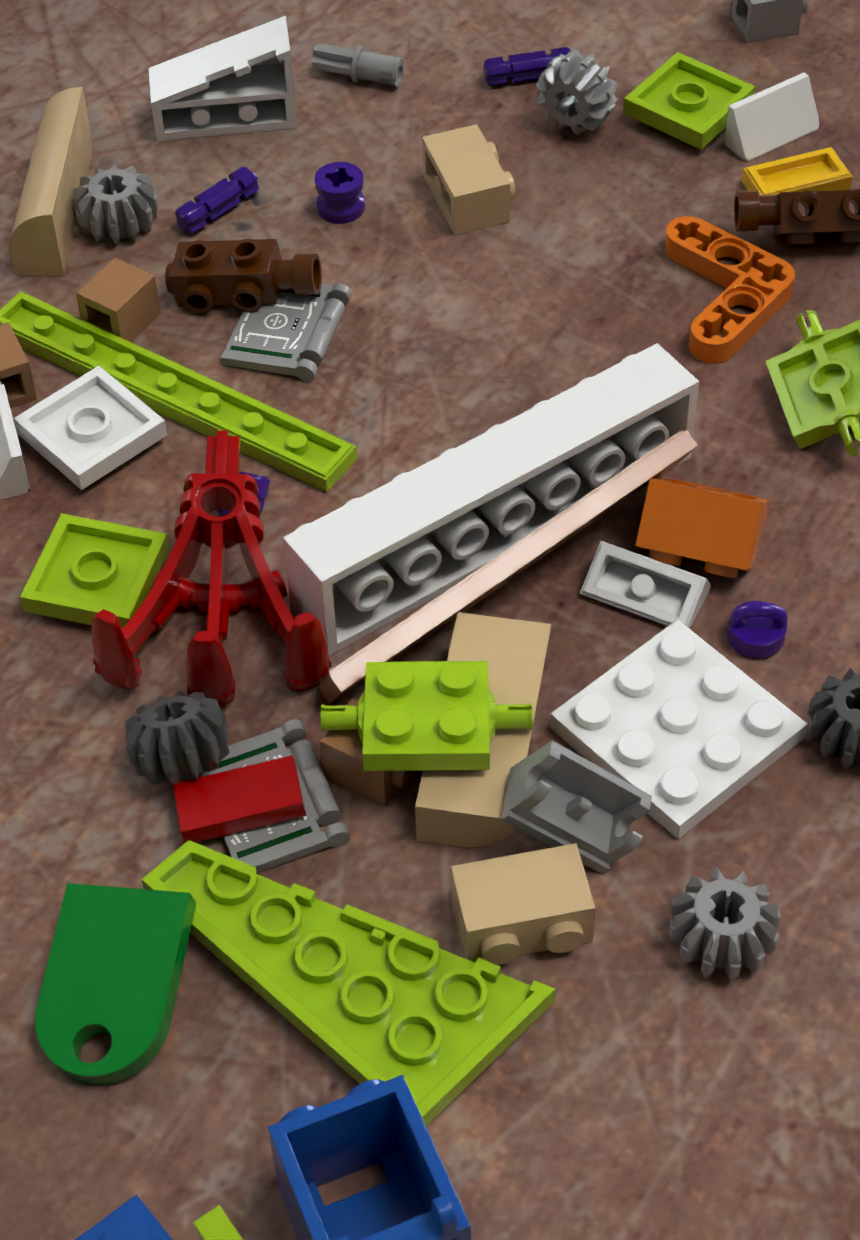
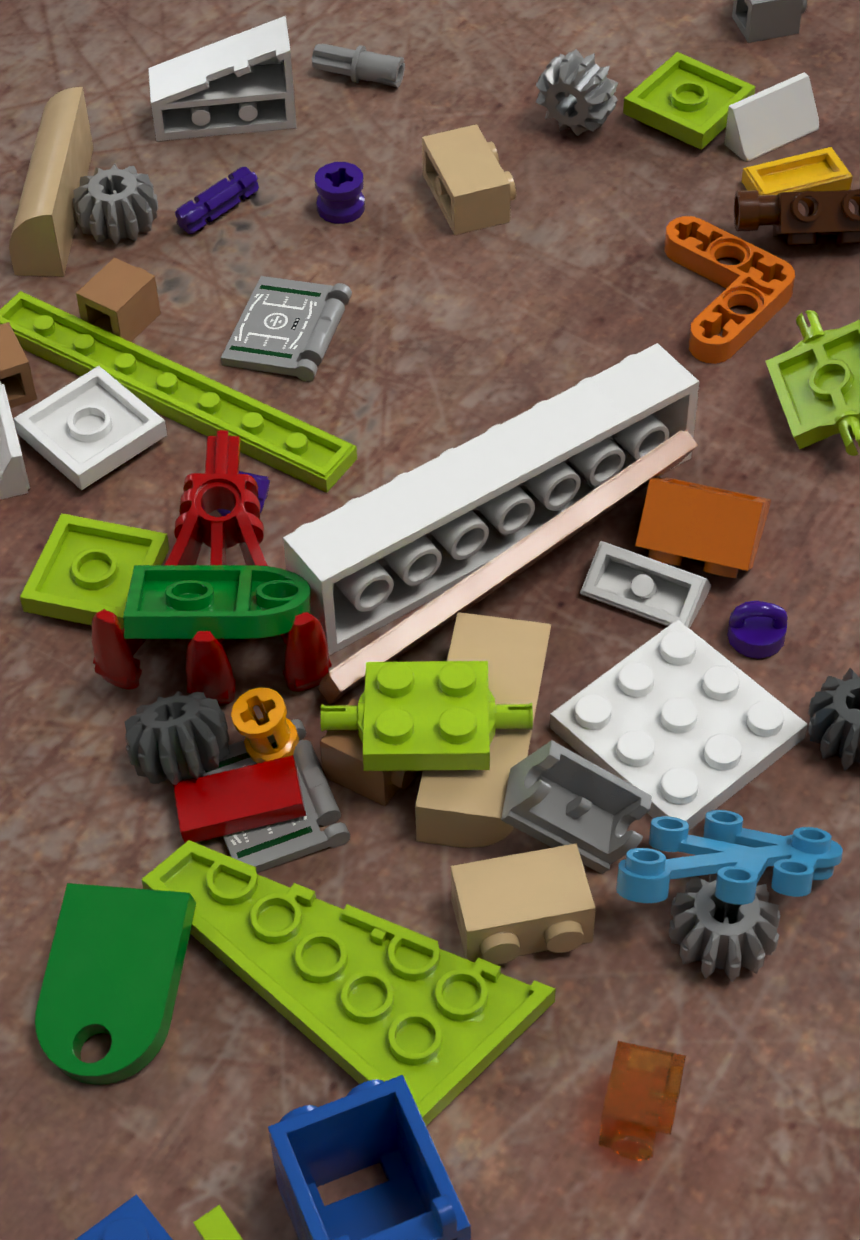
(213, 598): none -> green tile
(238, 274): reddish brown brick -> none
(273, 722): none -> light orange bush
(519, 66): dark purple axle -> none
(640, 1099): none -> clear orange brick
(731, 852): none -> dark azure plant

